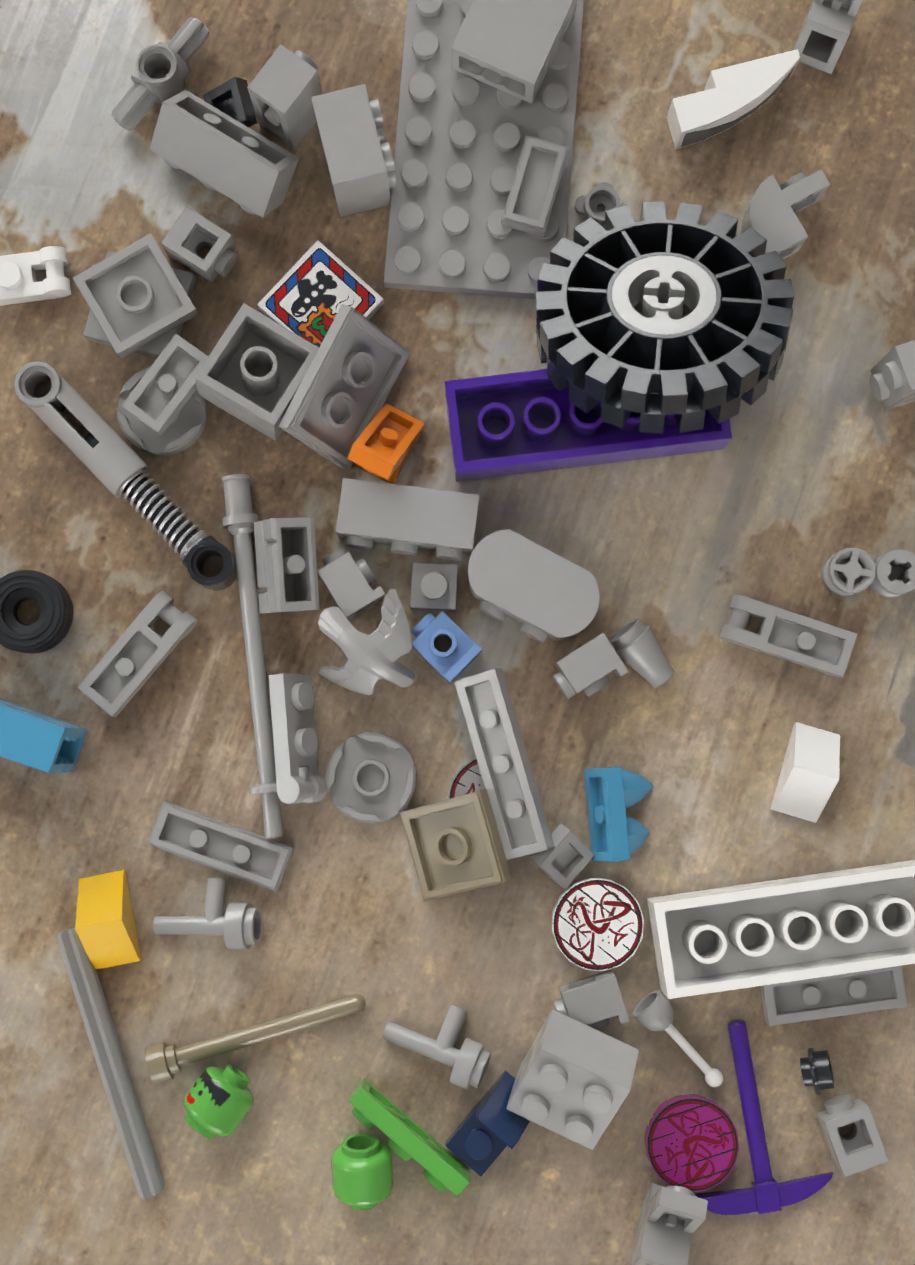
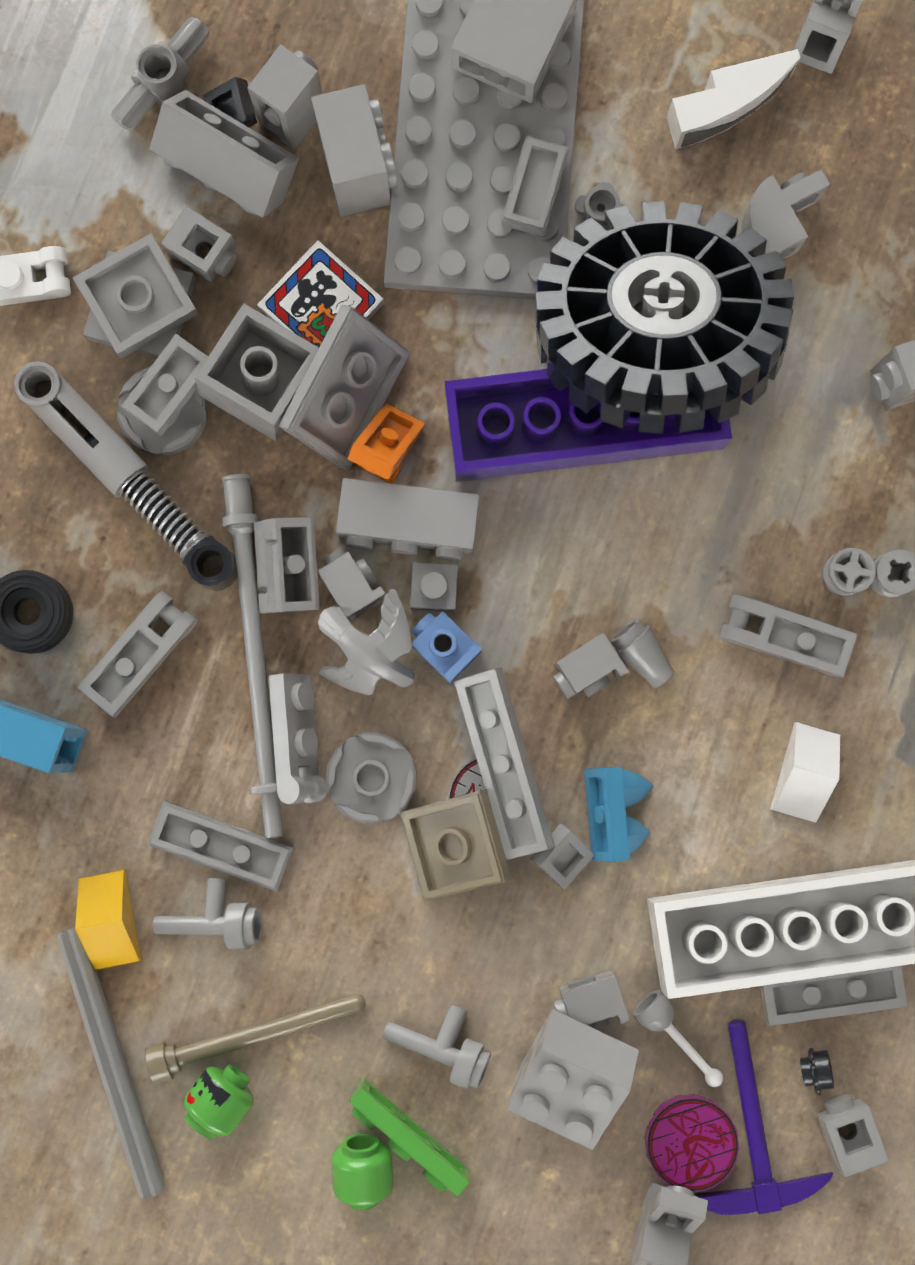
(488, 1128): dark blue slope -> none
(532, 586): light grey brick -> none
(597, 924): tile -> none

